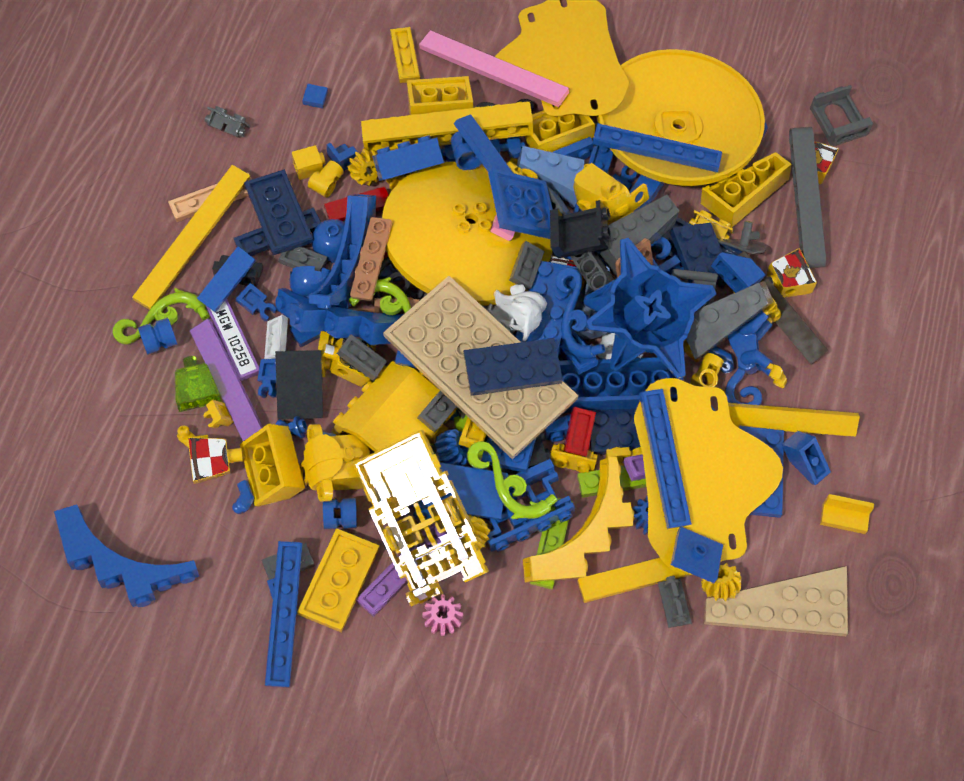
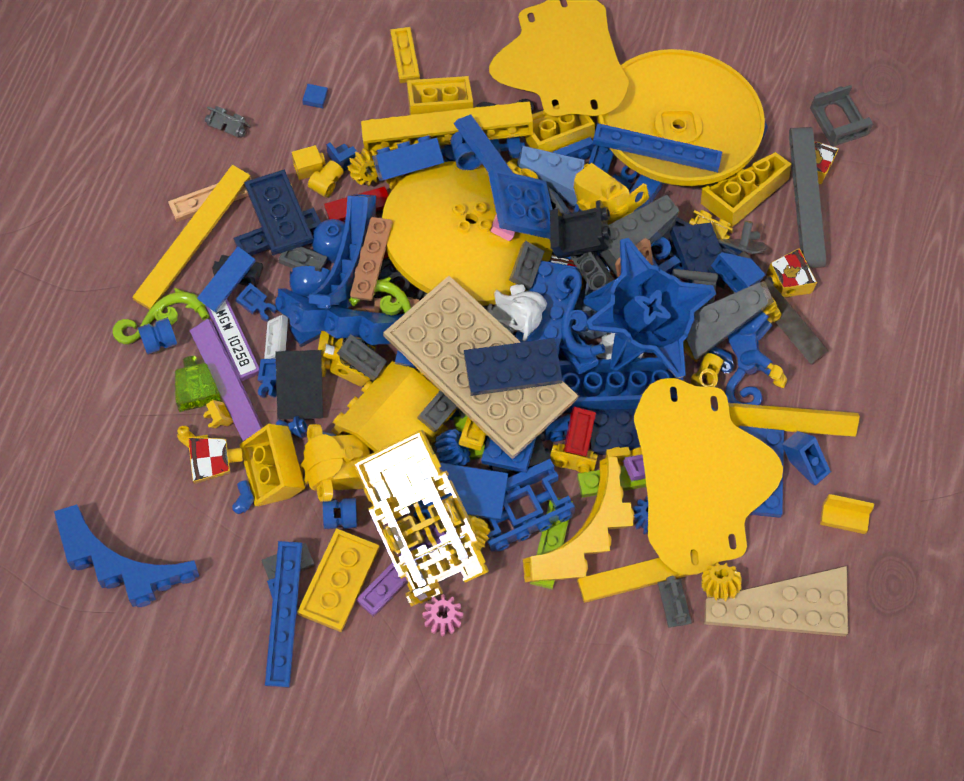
(494, 68): bright pink tile -> none
(502, 486): lime plant -> none
(665, 459): blue tile -> none
(697, 554): blue plate -> none

